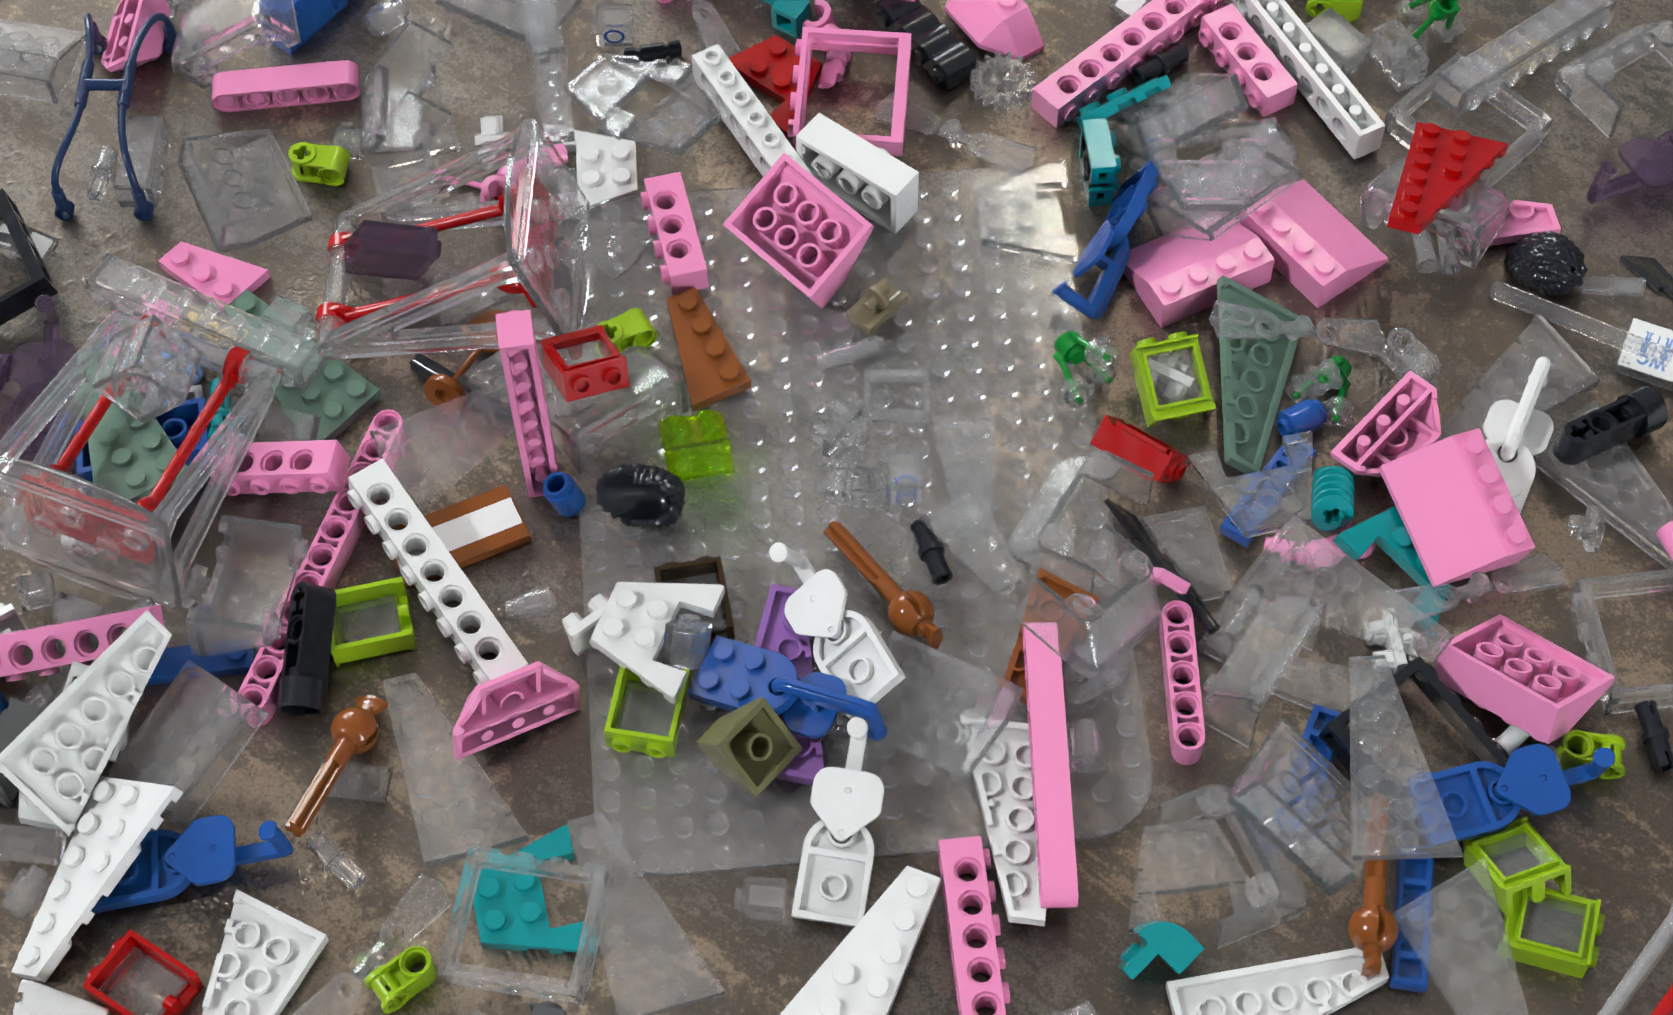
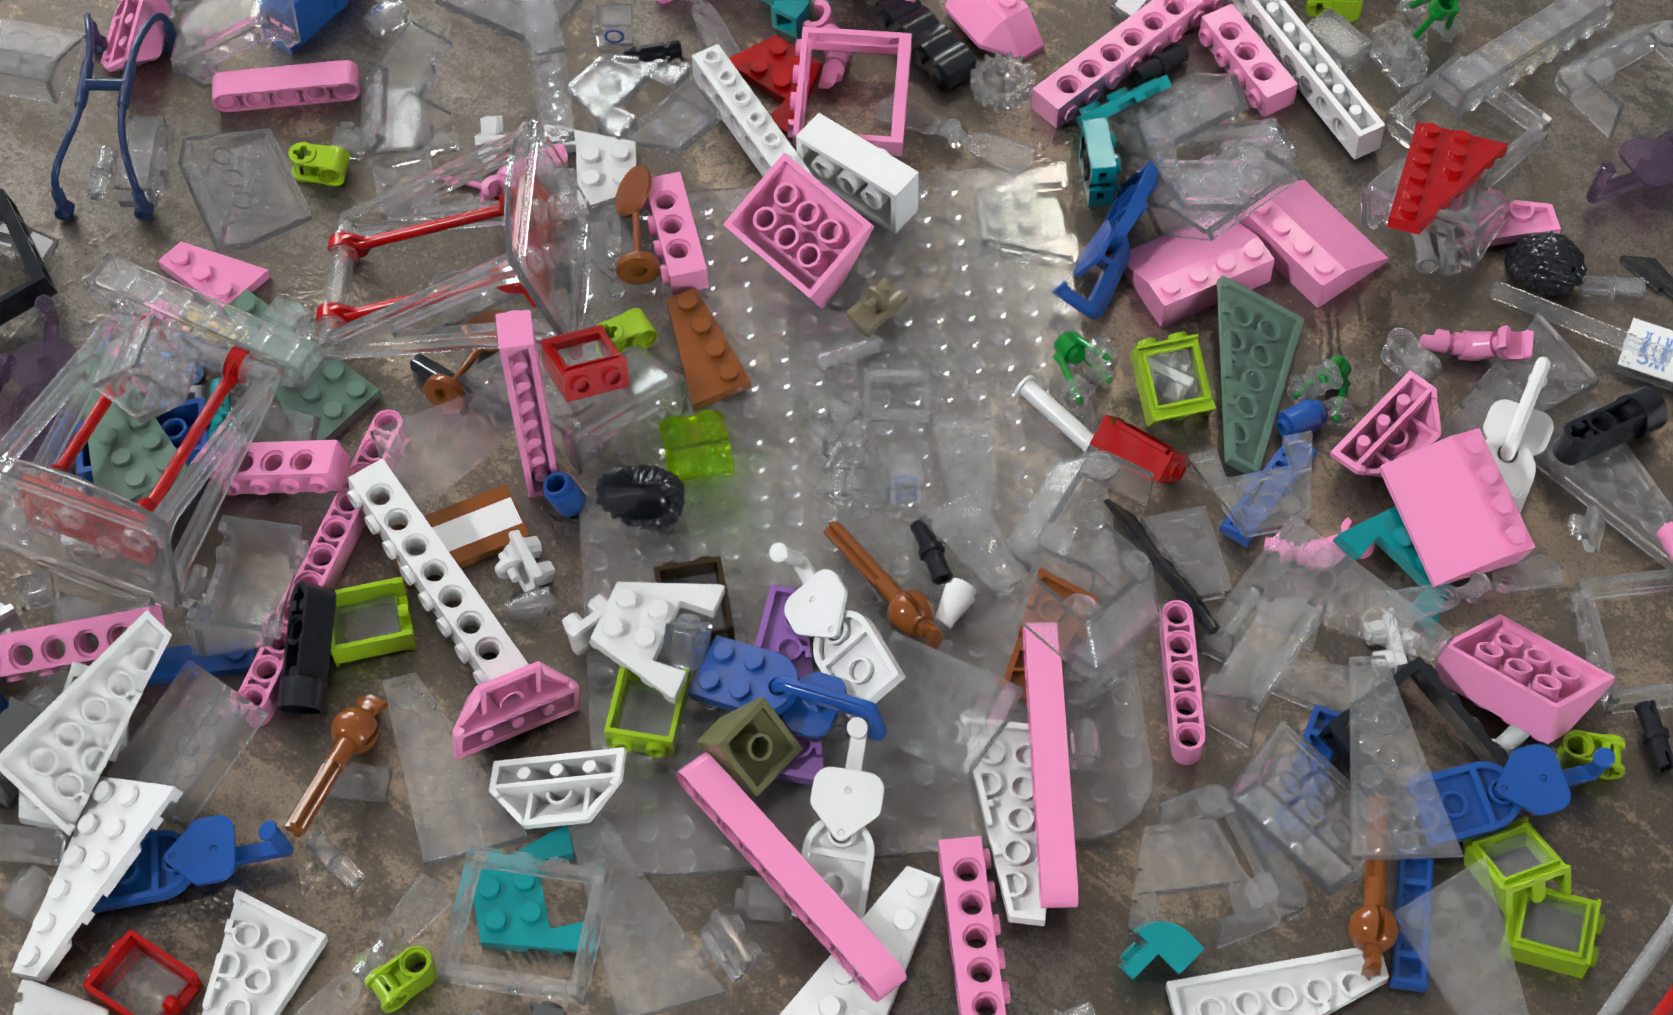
(391, 250): clear purple brick -> none
(519, 563): none -> white hips
(558, 786): none -> white wedge
(635, 266): none -> dark orange piece
(726, 946): none -> clear hips
(792, 877): none -> bright pink beam
(954, 602): none -> white cone
(1055, 413): none -> white pin
(1170, 580): bright pink tile -> none
(1245, 322): clear piece -> none
(1332, 498): teal piece -> none
(1482, 344): none -> bright pink piece

